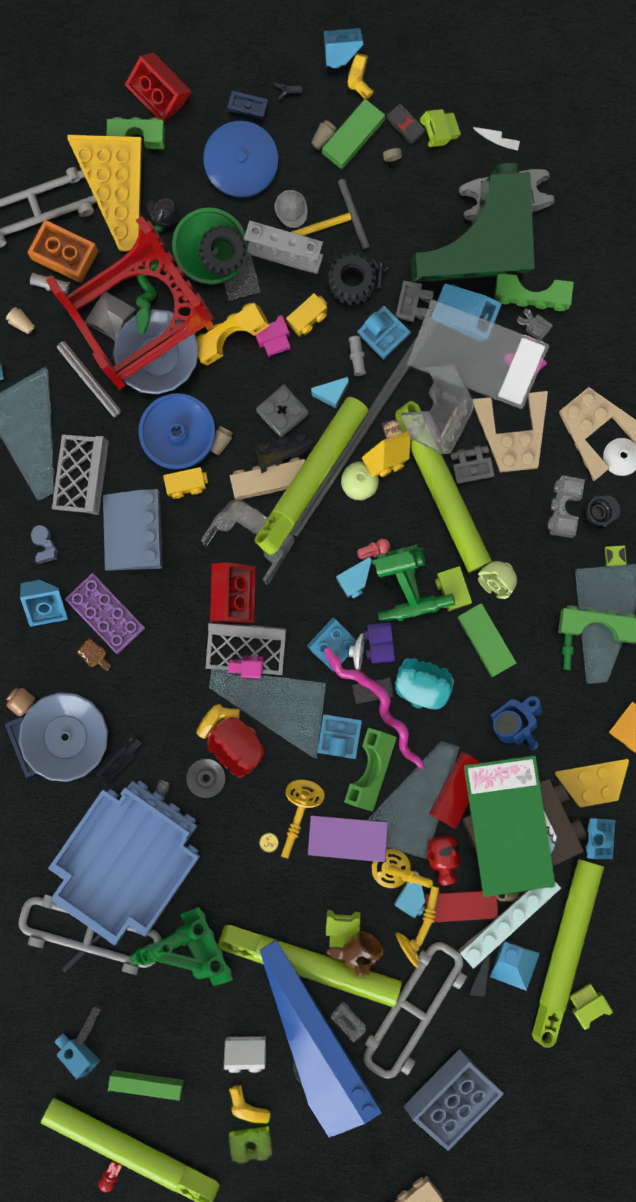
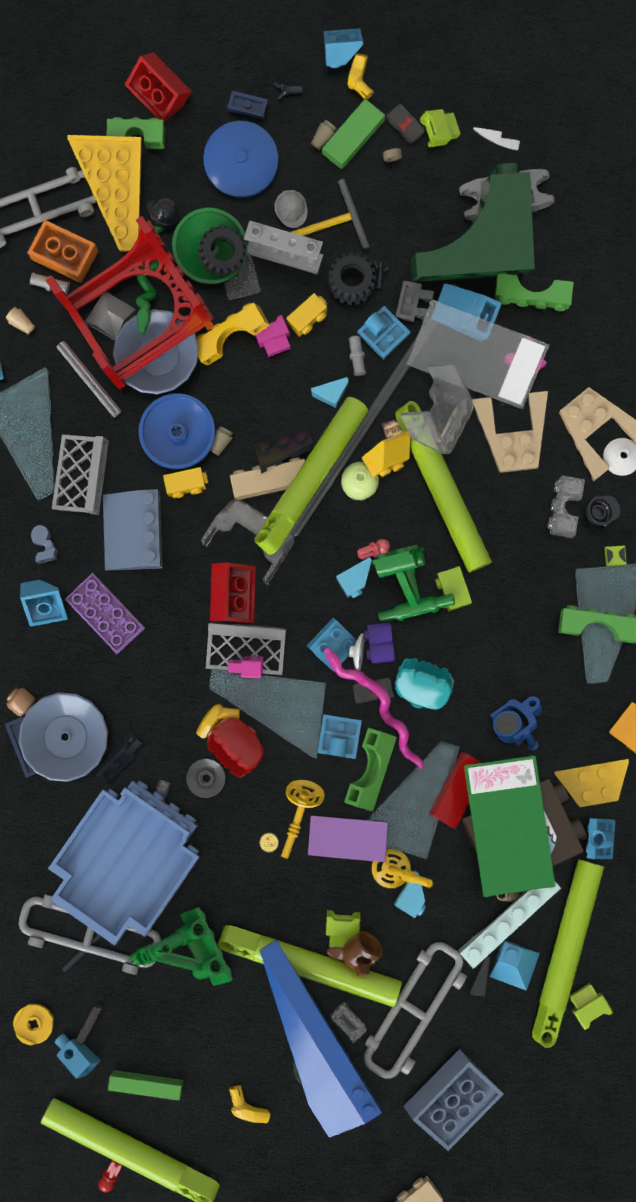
(22, 1025): none -> yellow plate
(93, 654): clear orange piece -> none
(245, 1053): white slope -> none
(259, 1136): clear neon green brick -> none
(282, 399): dark grey brick -> none
(412, 946): yellow dish -> none
(444, 856): red piece -> none
(464, 906): red piece -> none
(472, 470): dark grey plate -> none
(486, 640): bright green piece -> none
(498, 578): yellowish green cylinder -> none
(537, 326): clear plate -> none
(567, 651): green bar -> none

